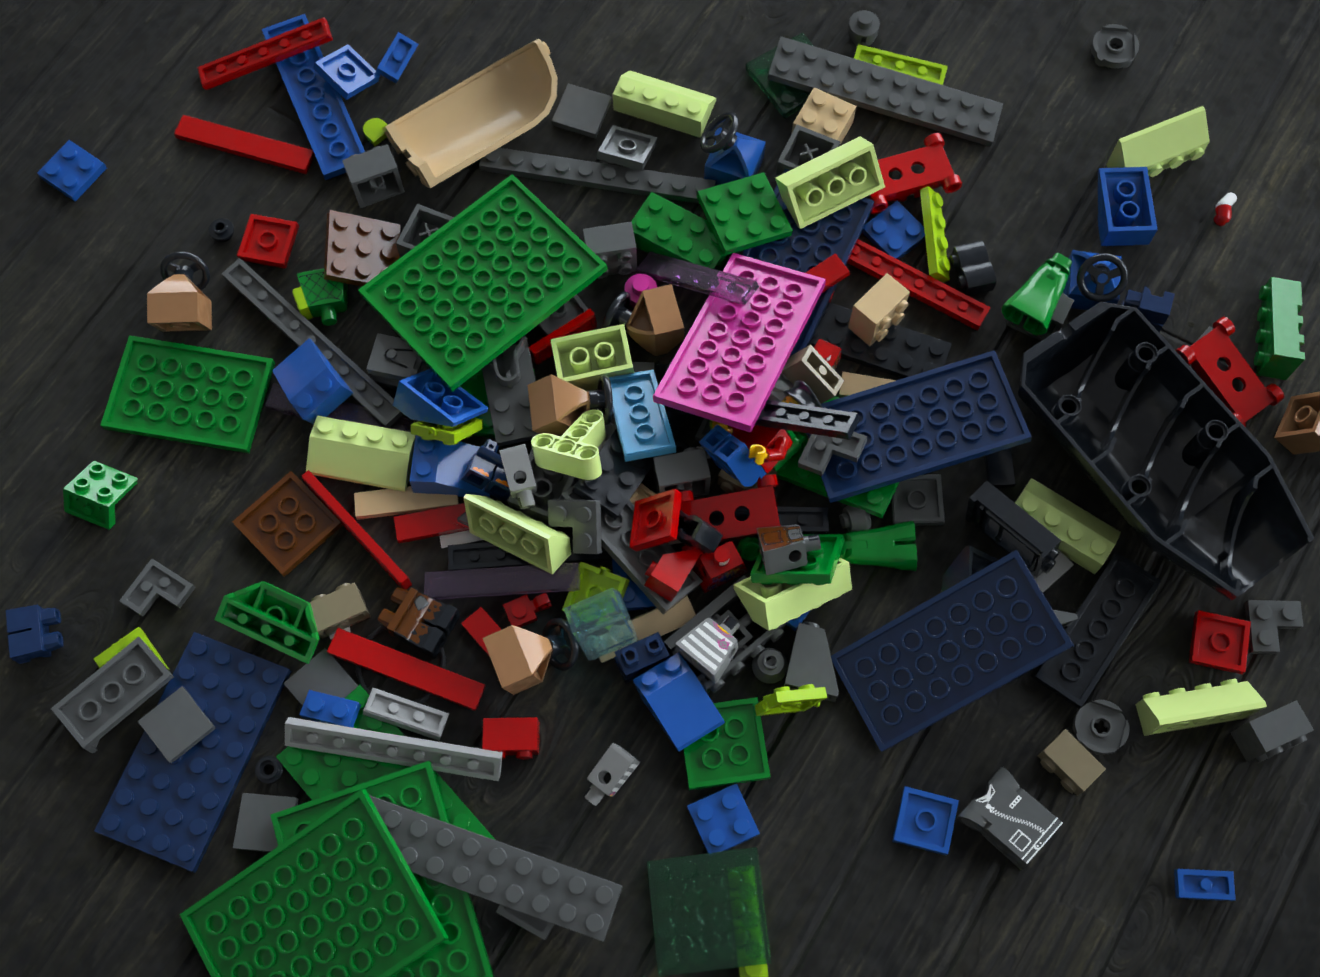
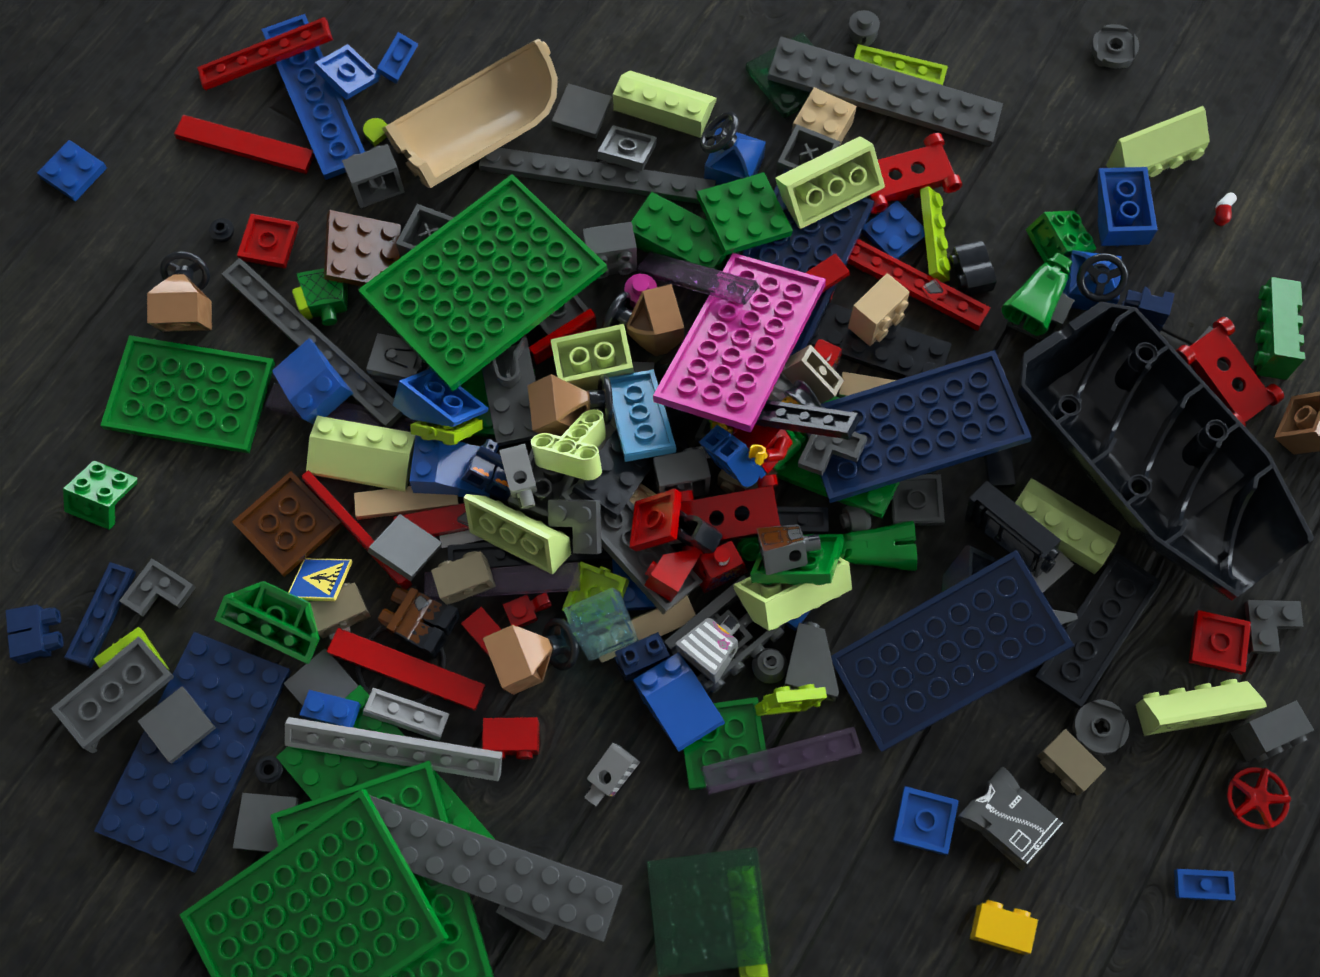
(100, 615): none -> dark blue tile
(320, 579): none -> piece
(404, 547): none -> tile
(463, 577): none -> dark tan brick
(723, 820): blue plate -> none
(781, 760): none -> clear purple tile
(934, 289): none -> sticker
(1004, 928): none -> yellow brick
(1060, 234): none -> green bracket
(1258, 797): none -> red wheel

